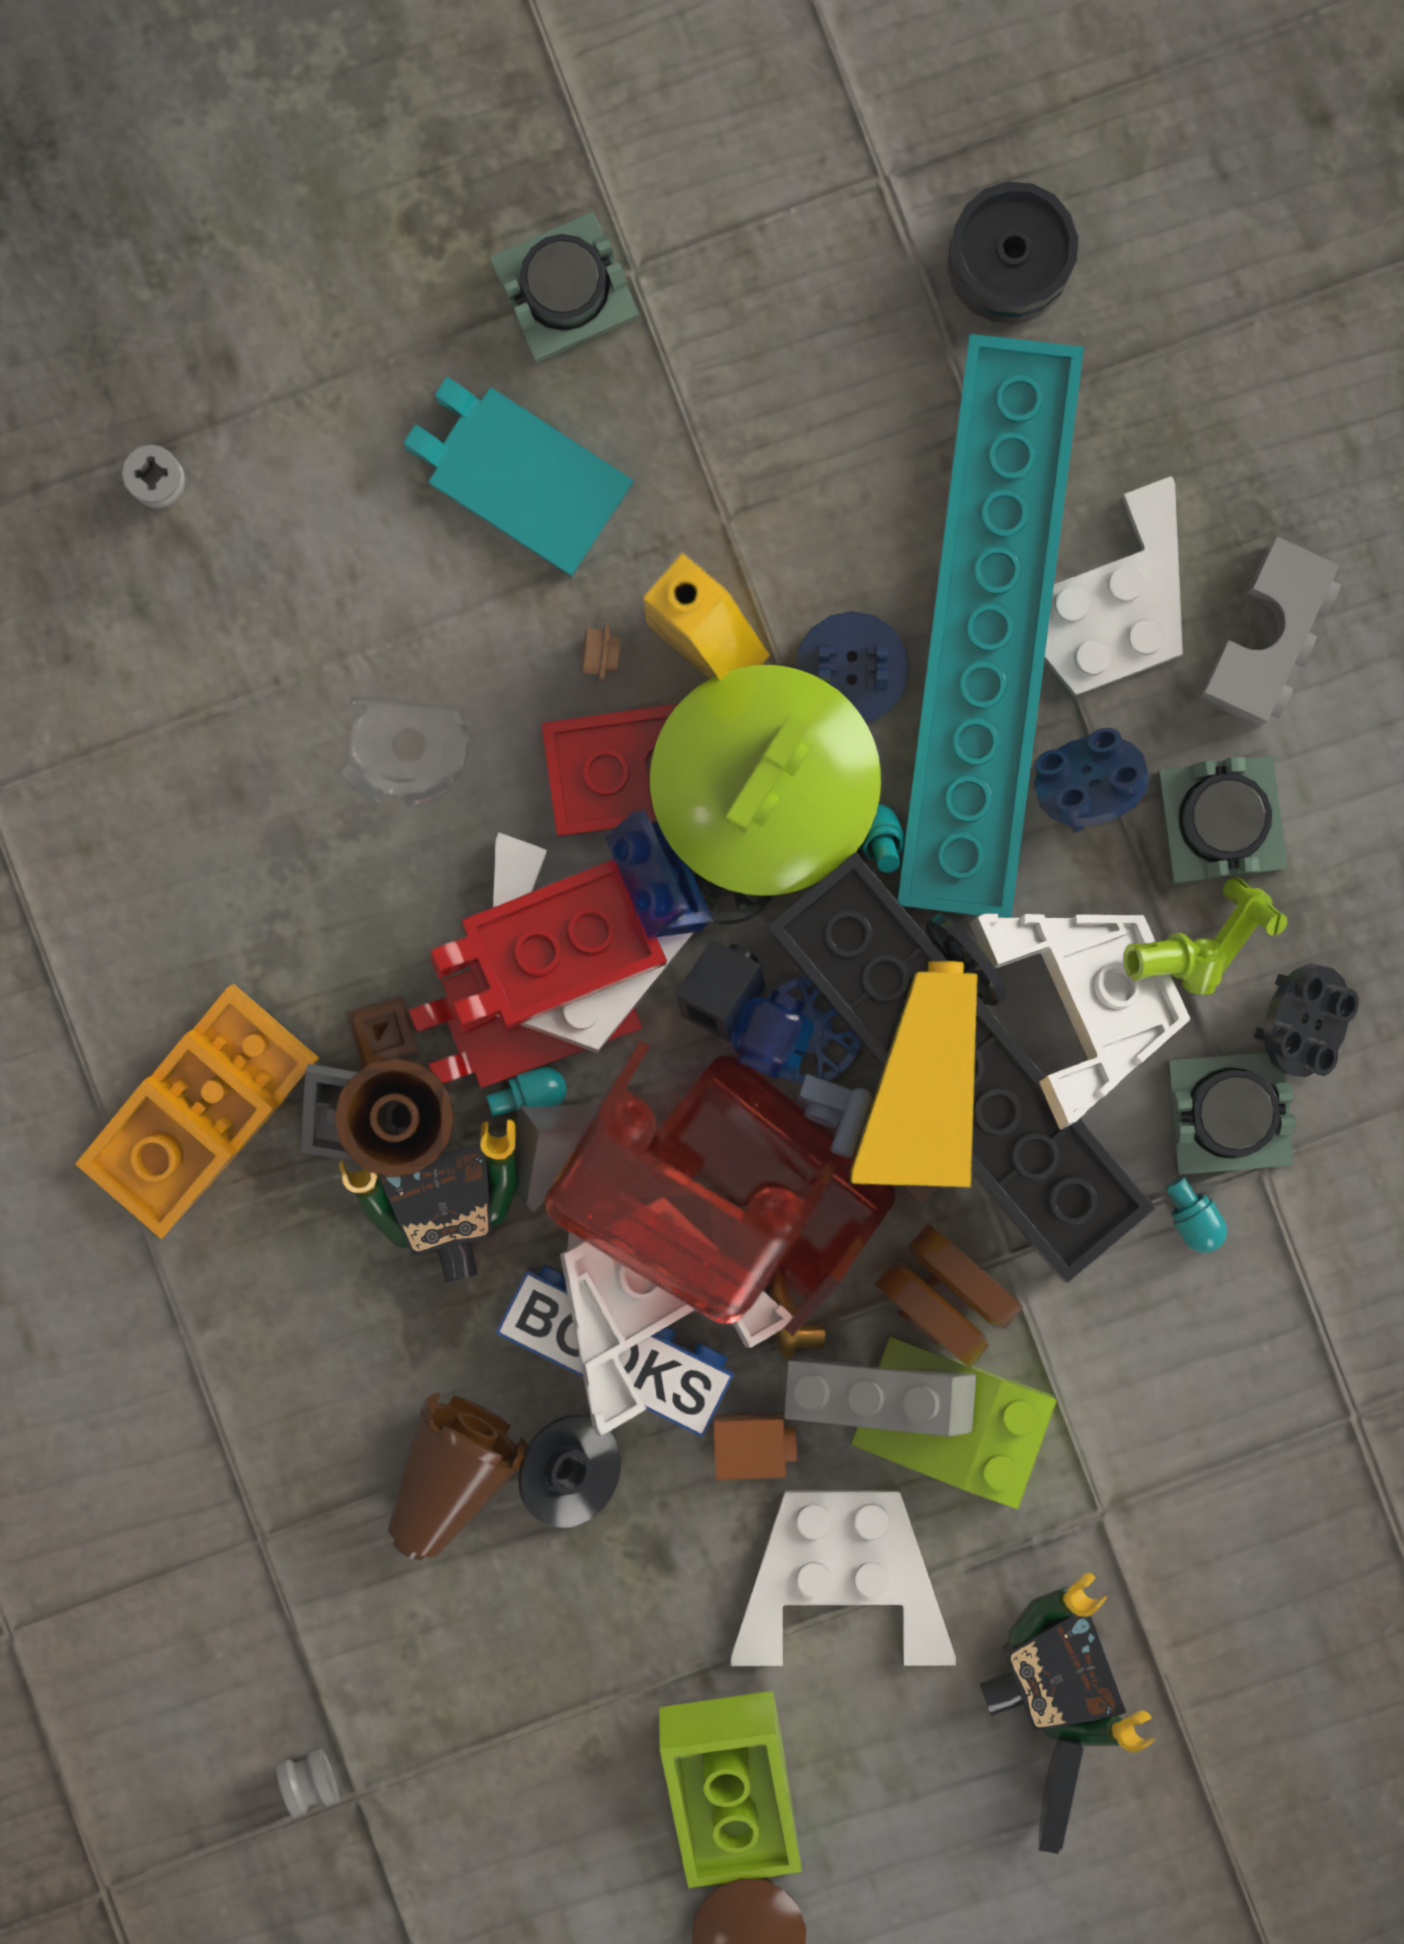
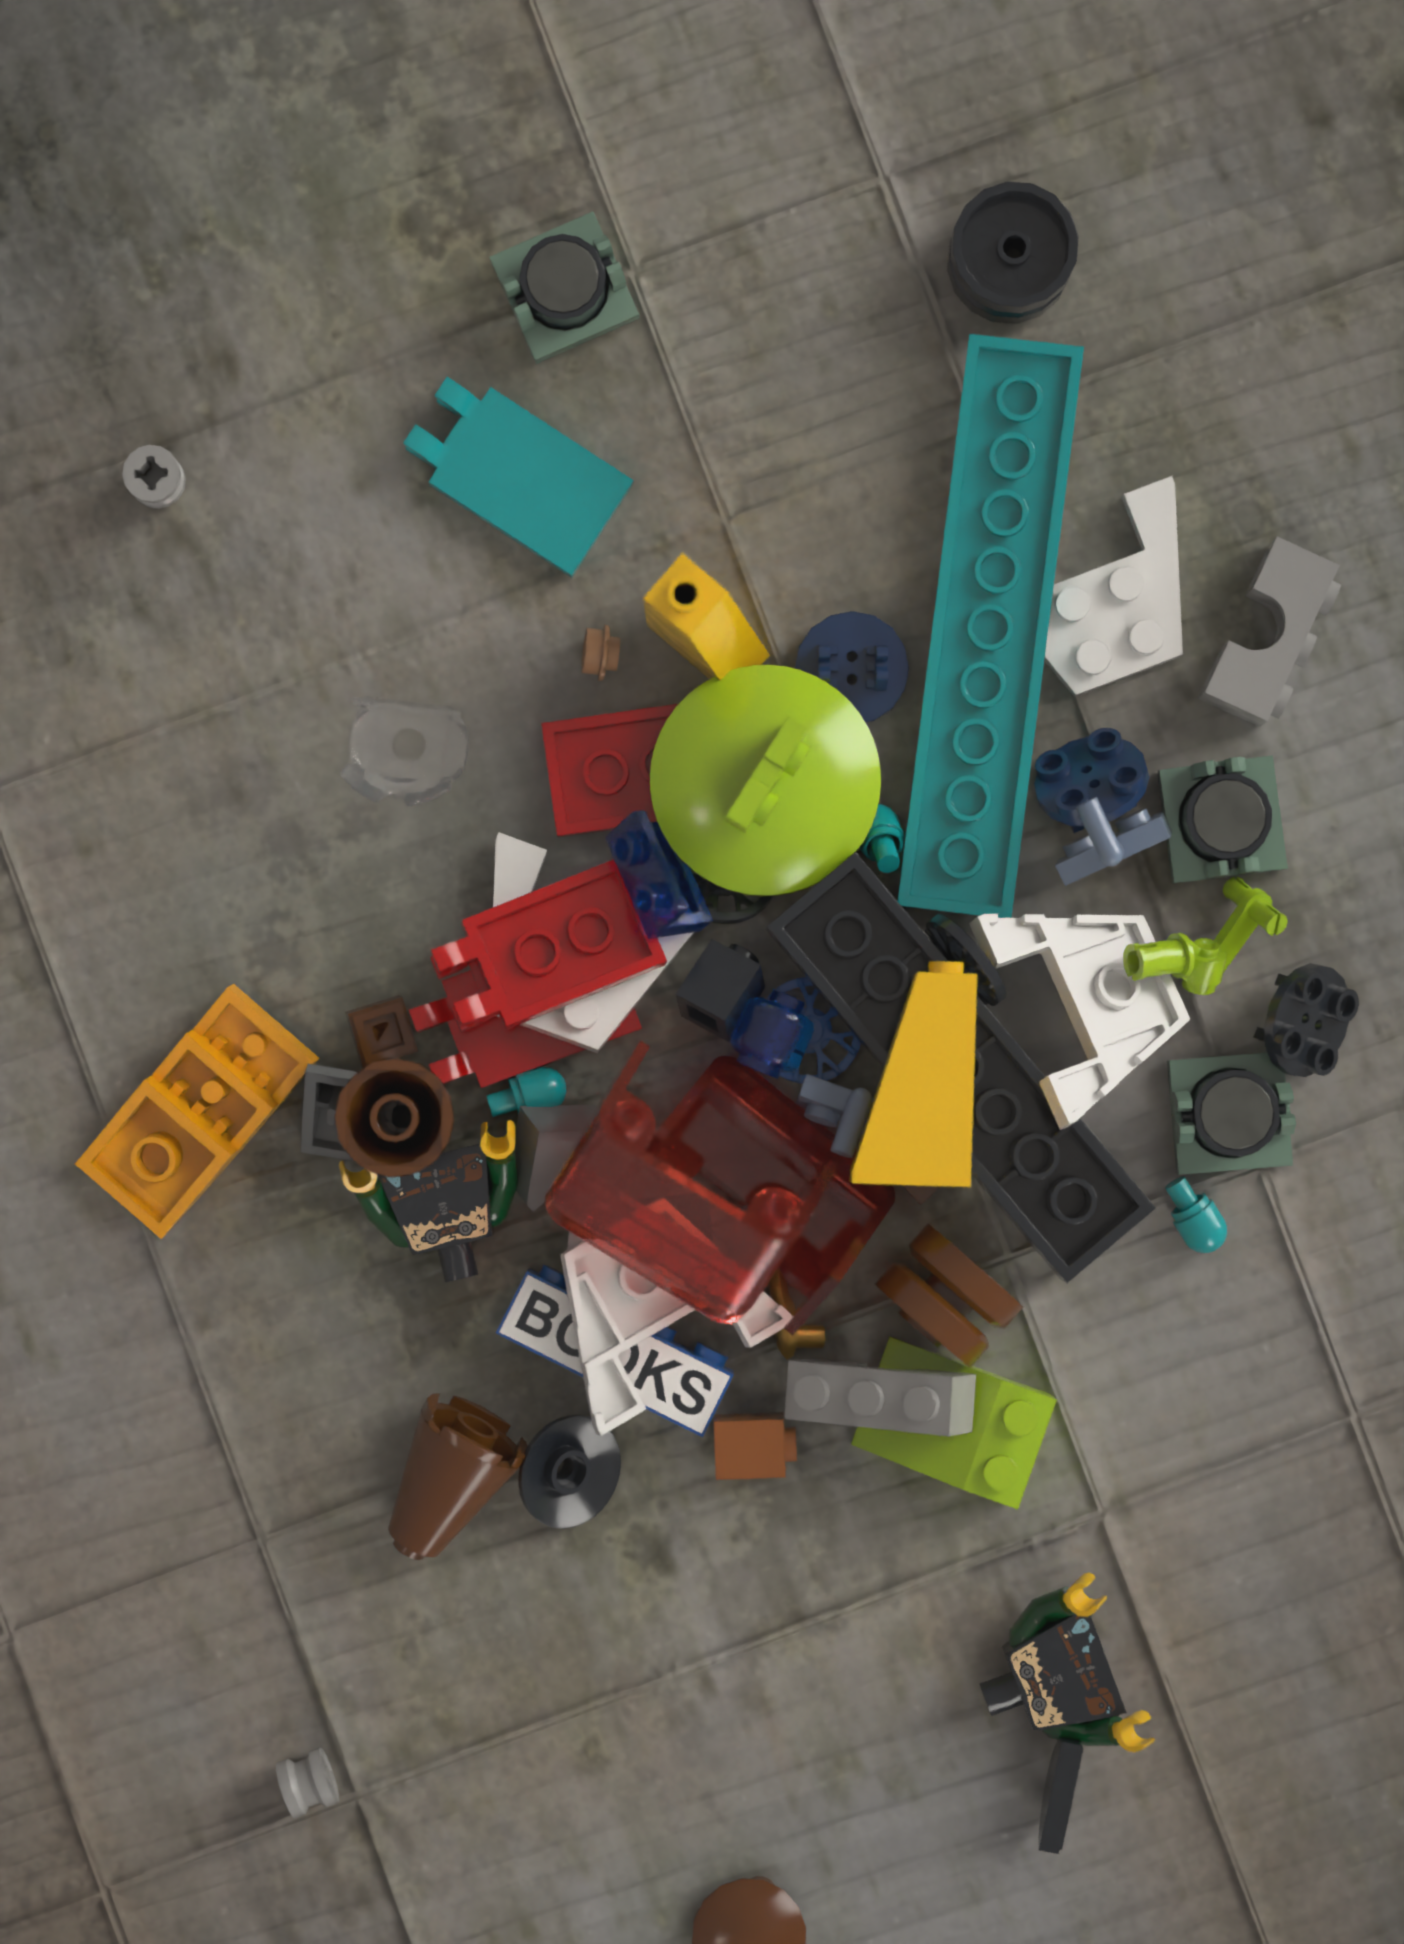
(729, 1789): lime slope -> none
(842, 1552): white wing -> none
(1103, 846): none -> sand blue plate

